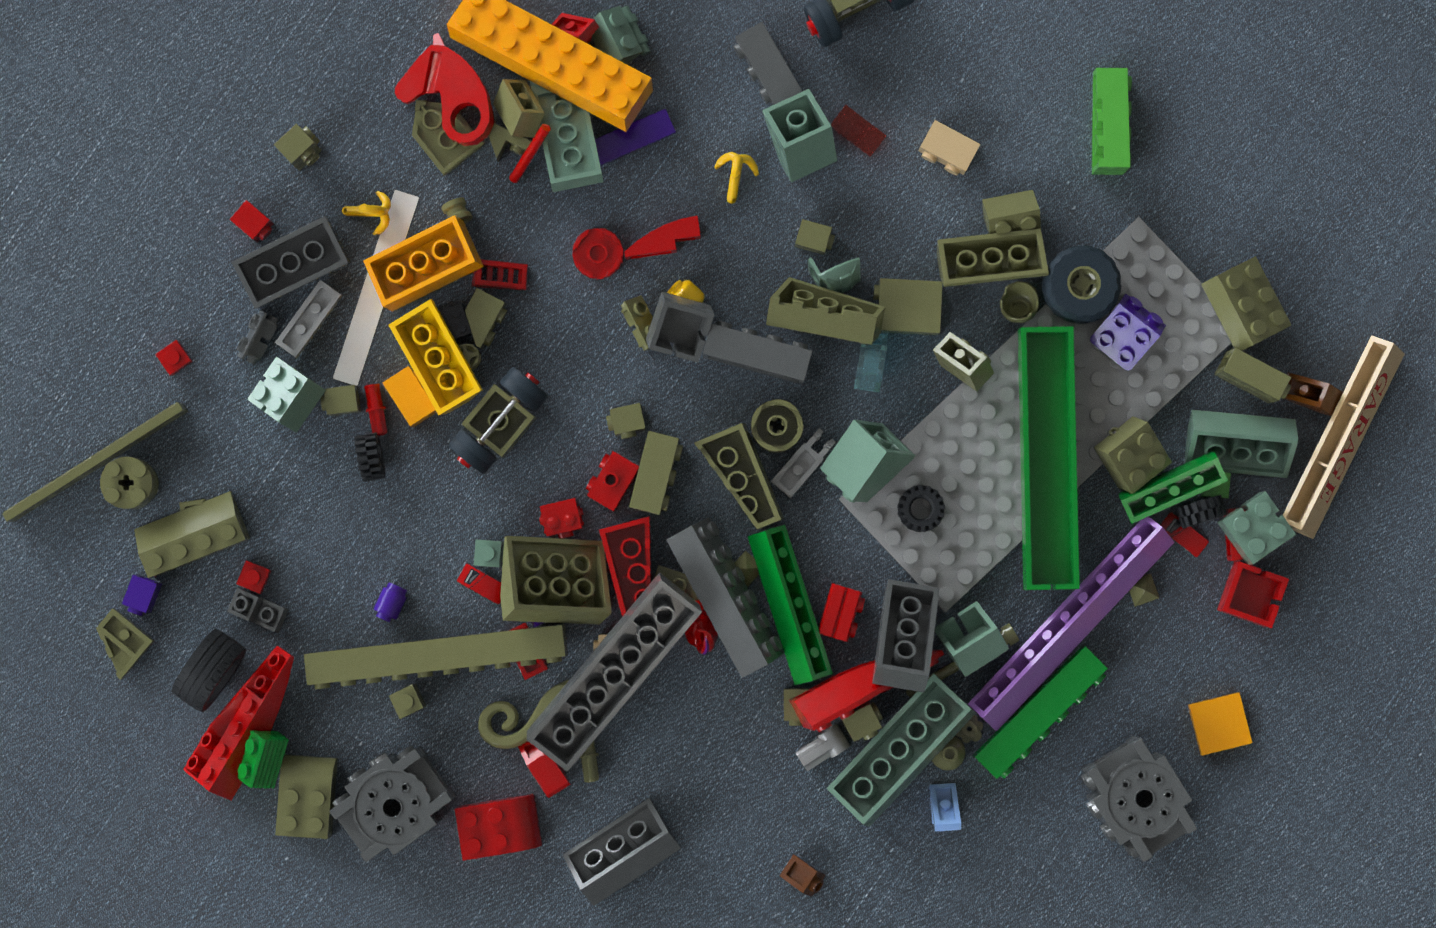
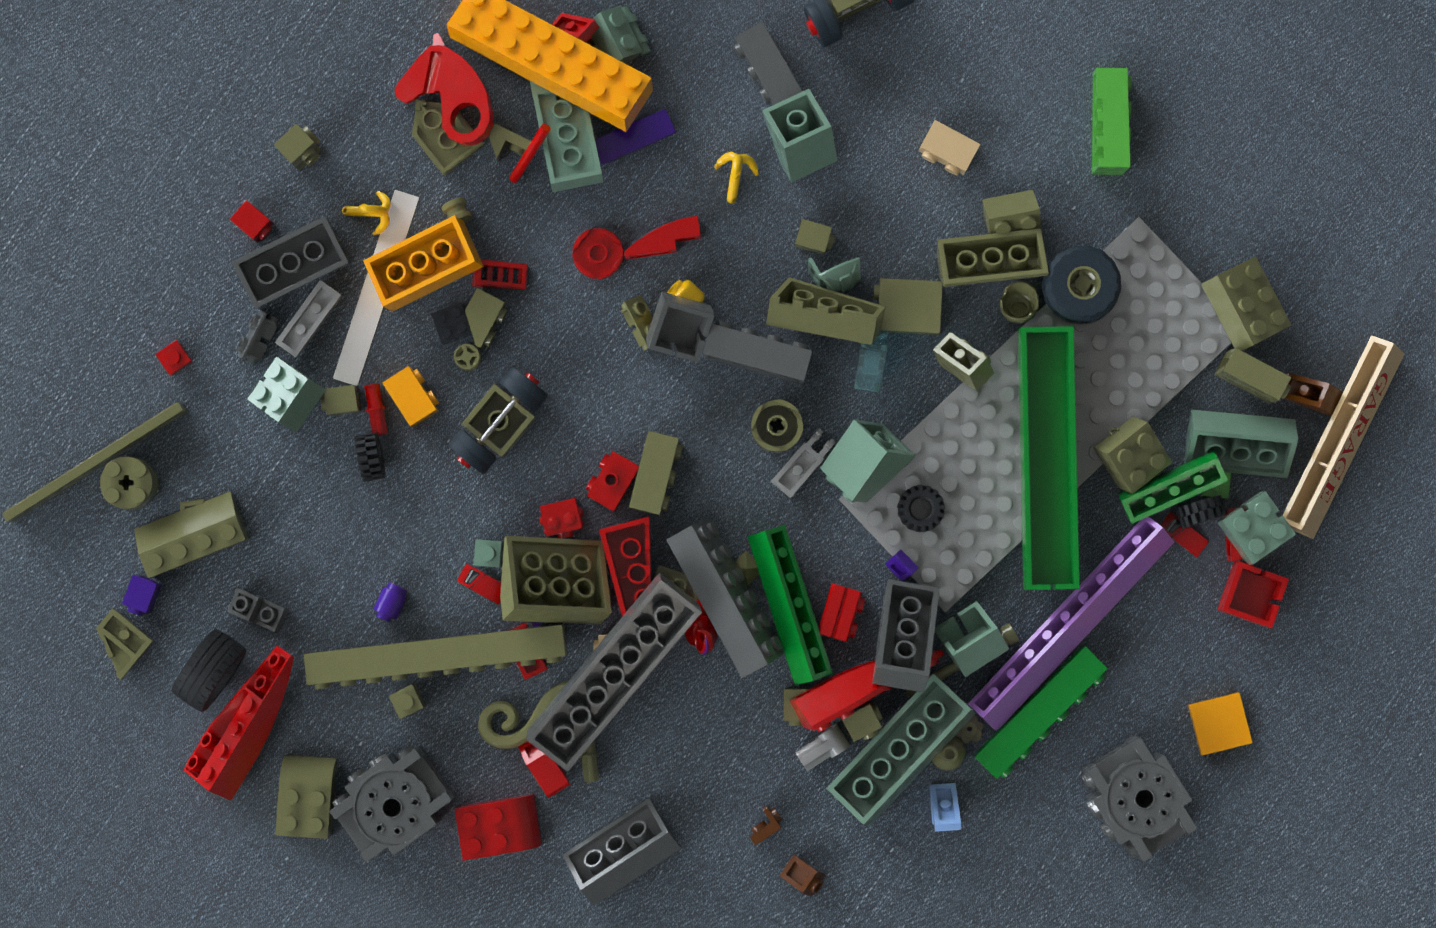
(253, 577): red plate -> none
(262, 759): green brick -> none
(435, 358): yellow slope -> none
(518, 108): olive brick -> none
(626, 420): olive brick -> none
(741, 470): olive wedge -> none
(762, 830): none -> reddish brown bracket
(858, 130): clear red plate -> none
(901, 565): none -> dark purple tile
(1128, 332): bracket -> none
(1144, 591): olive slope -> none

